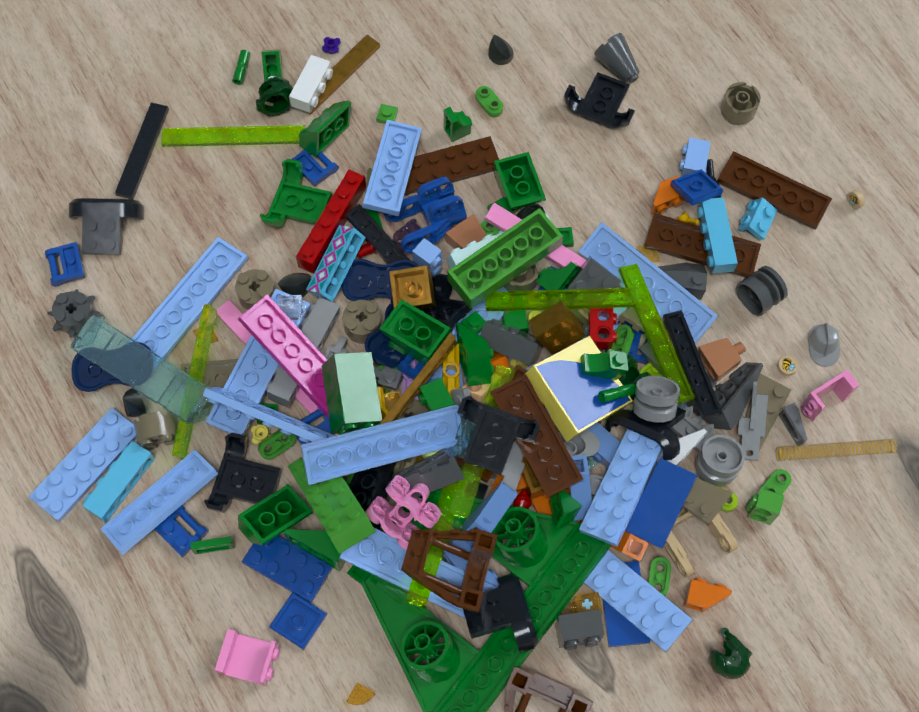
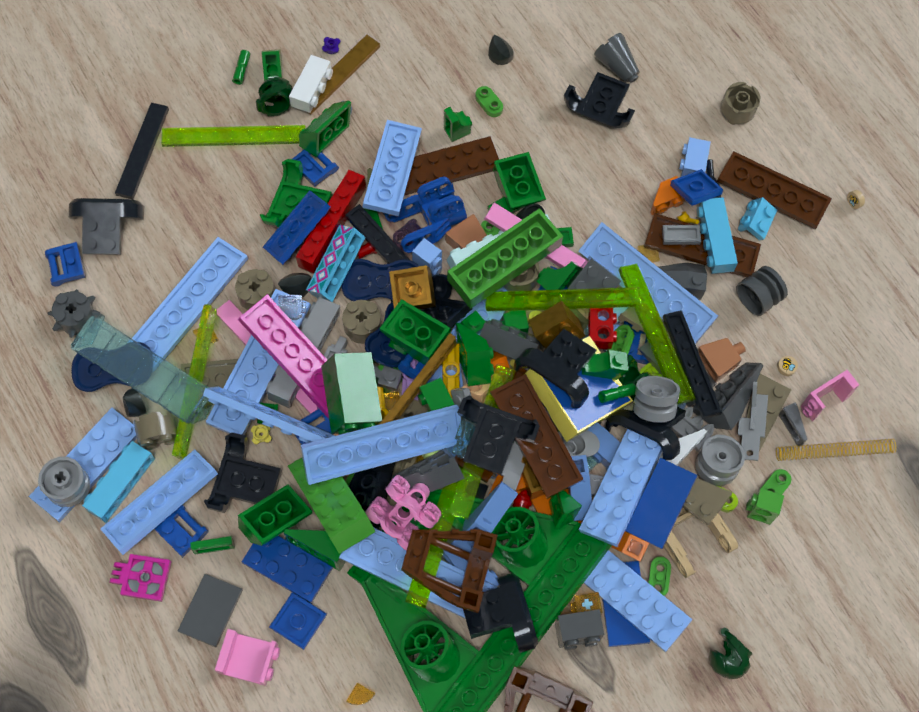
(64, 481): none -> light grey wheel
(142, 577): none -> dark pink piece
(210, 610): none -> dark grey tile
(276, 444): bright green plate -> none
(296, 227): none -> blue plate
(386, 113): bright green plate -> none
(561, 364): none -> black piece
(681, 234): none -> light grey tile
(703, 596): orange slope -> none
(824, 345): light grey piece -> none

